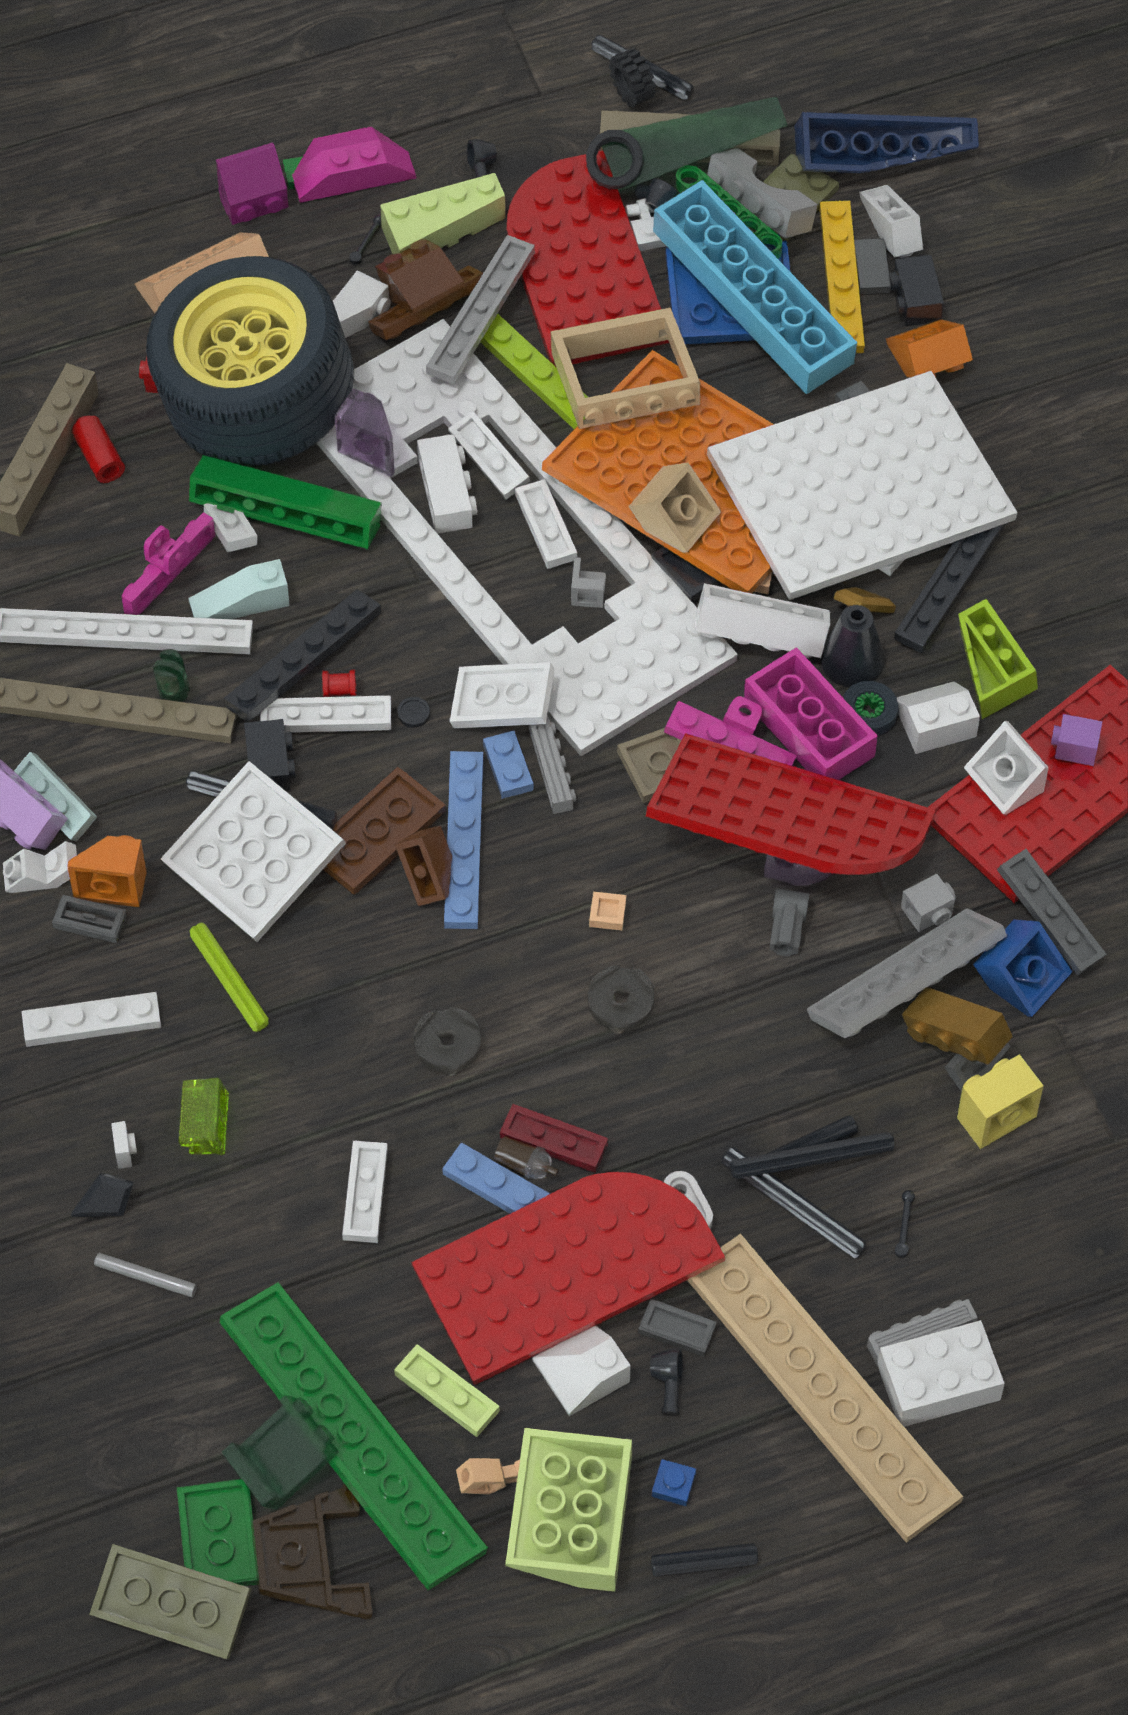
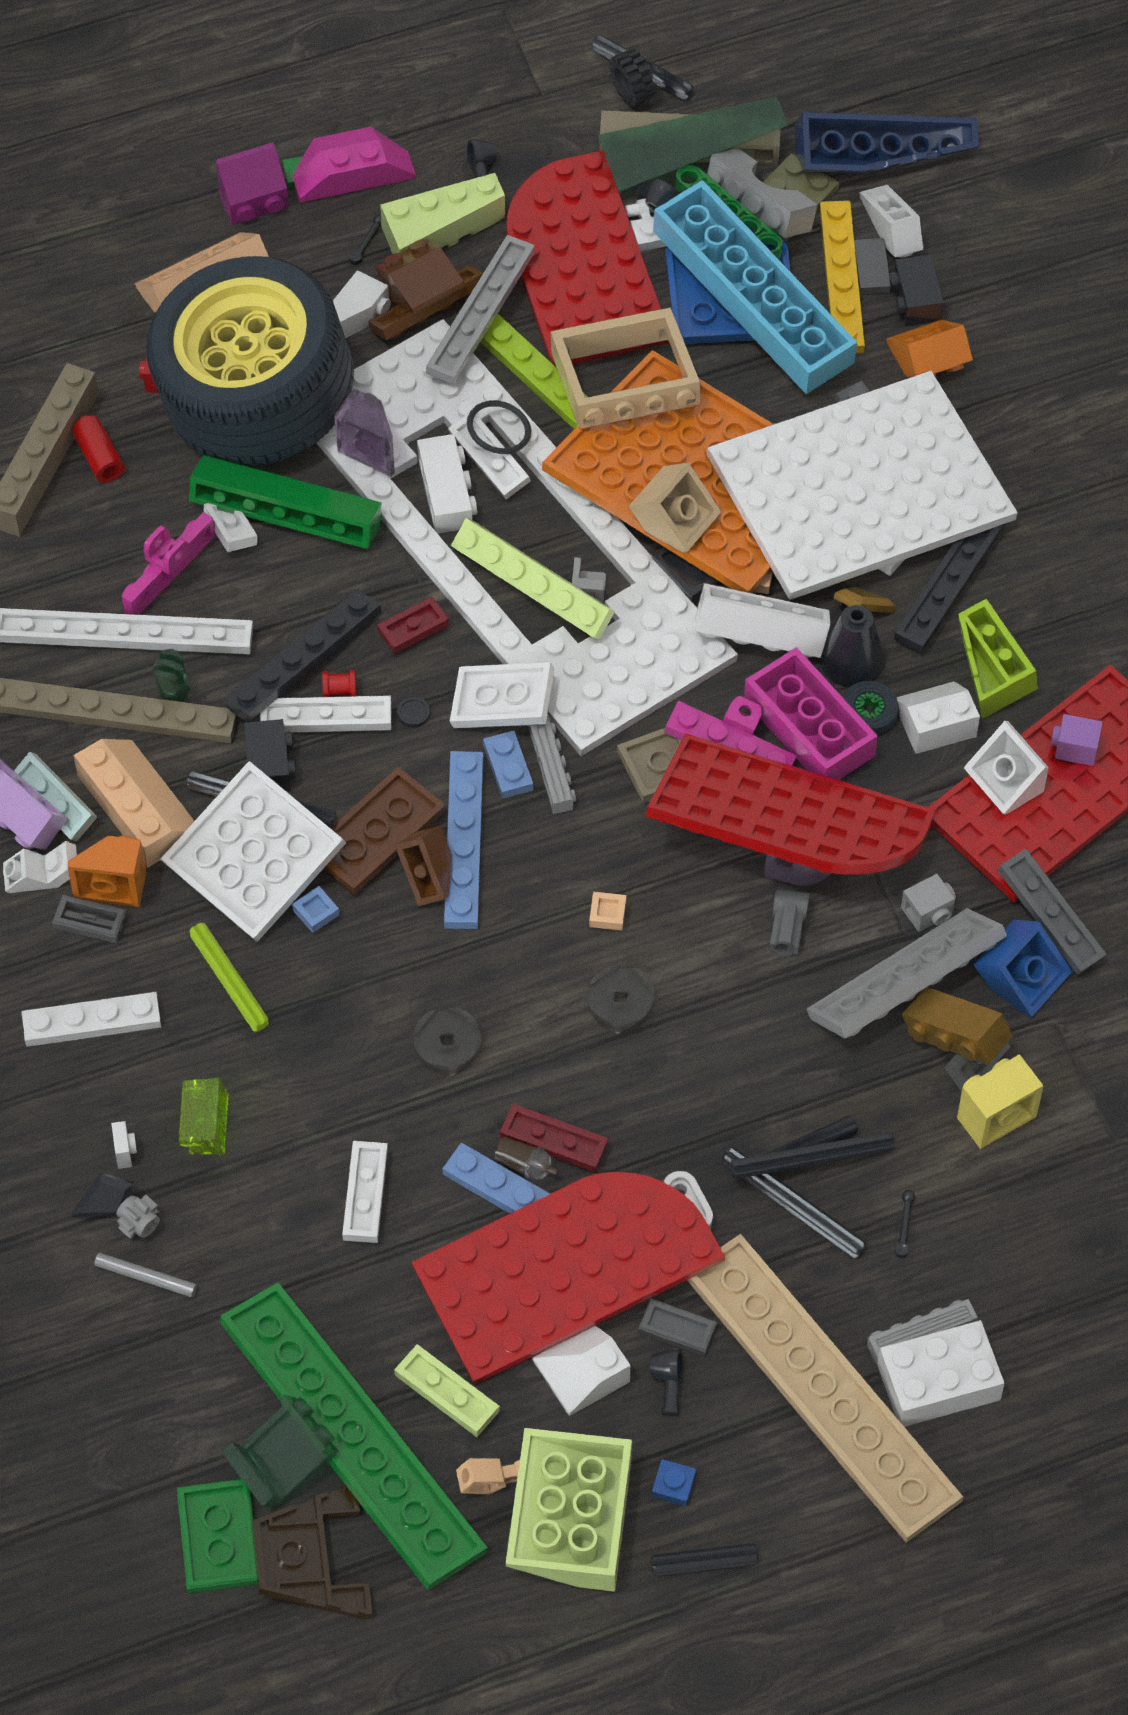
(133, 795): none -> light nougat slope
(138, 1216): none -> light grey gear
(170, 1601): olive plate -> none
(245, 593): light aqua slope -> none
(315, 909): none -> medium blue plate
(413, 625): none -> dark red plate
(496, 403): none -> black tyre
(533, 578): none -> yellowish green plate
(546, 523): white plate -> none
(614, 136): black tyre -> none

